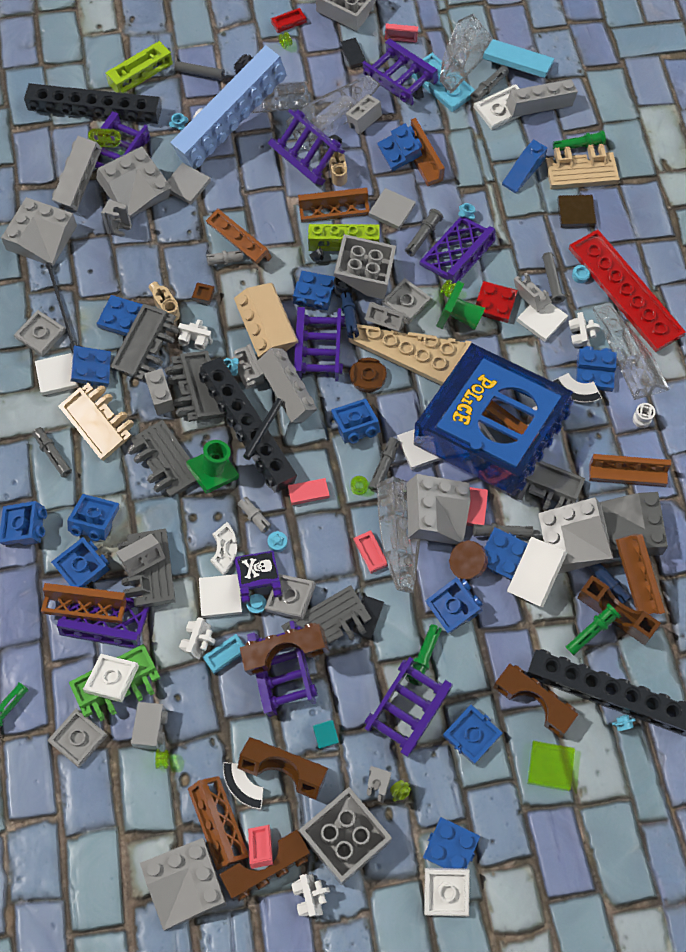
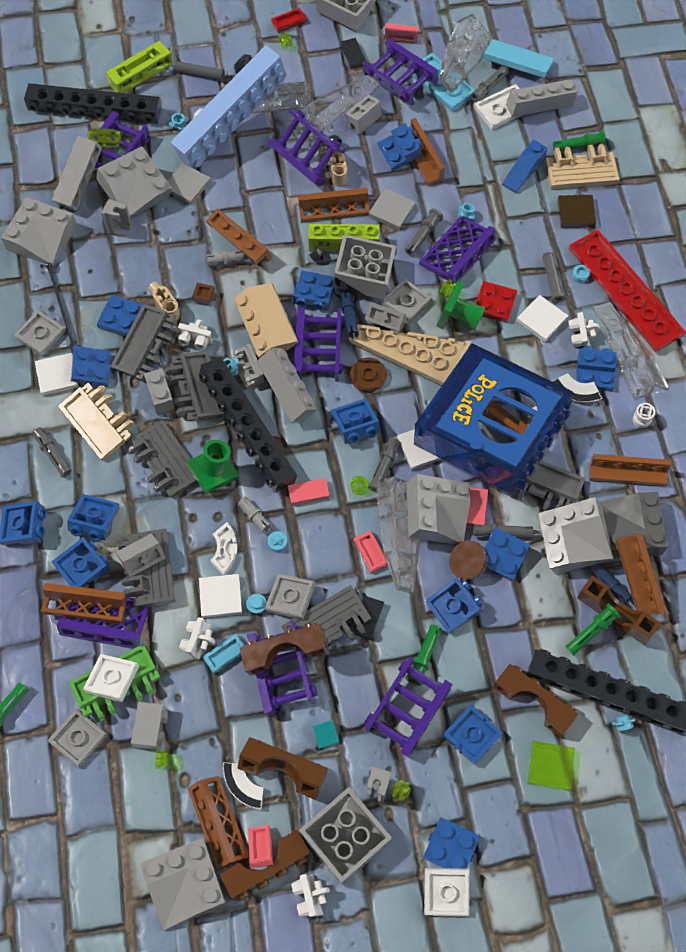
(257, 572): flag -> none
(263, 428): black bar -> none
(532, 293): light grey hinge -> none
(537, 571): white tile -> none

